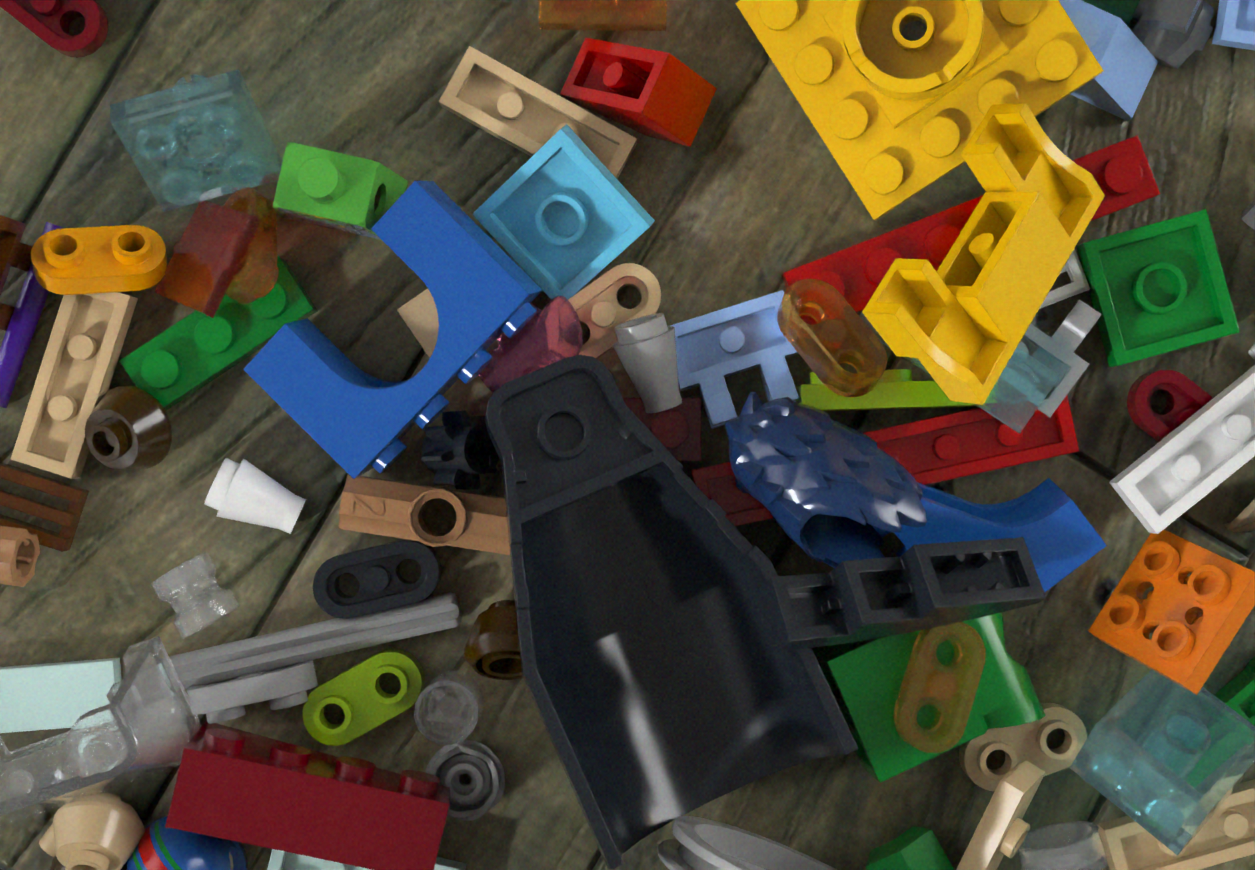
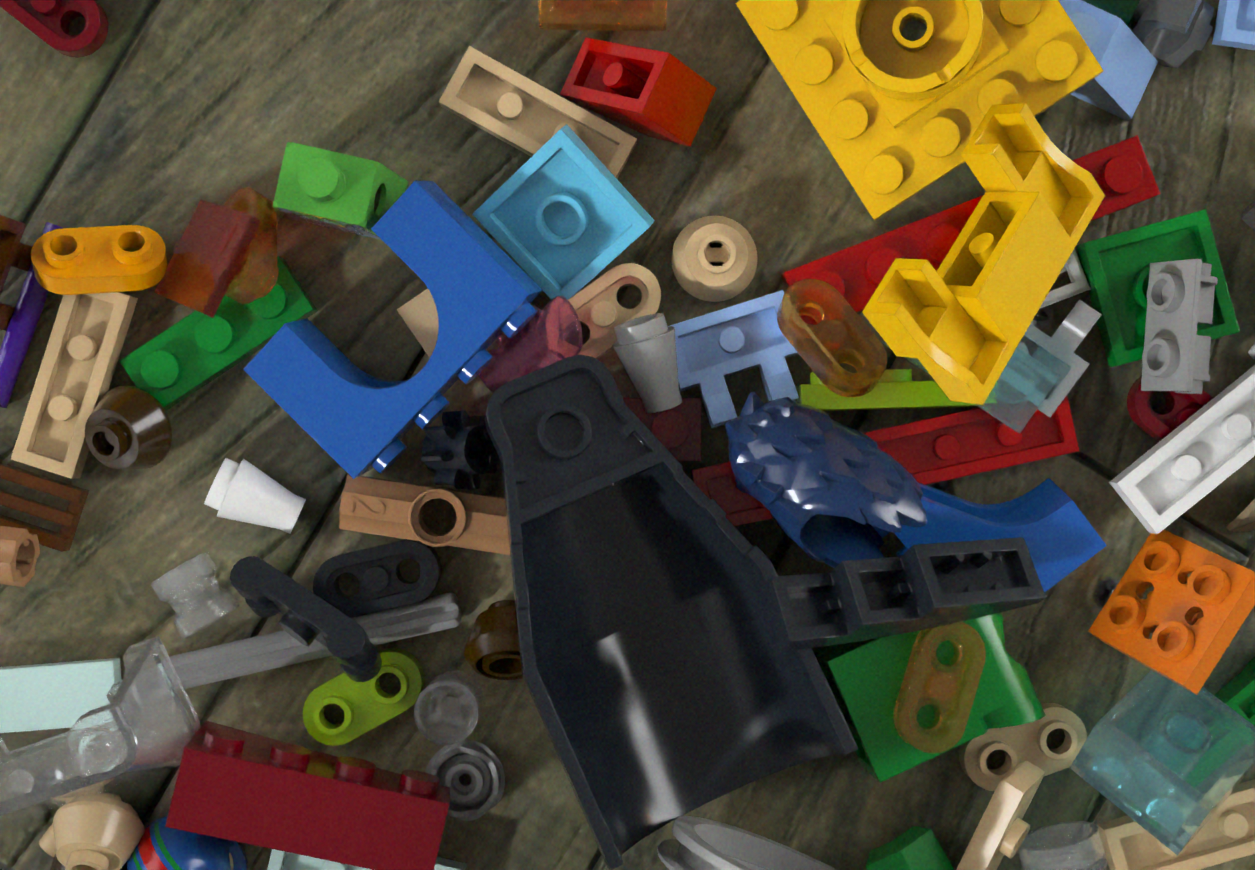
(198, 129): clear light blue plate -> none
(227, 698): light grey plate -> none
(306, 616): none -> black plate
(693, 258): none -> tan cone
(1177, 300): none -> light grey hinge

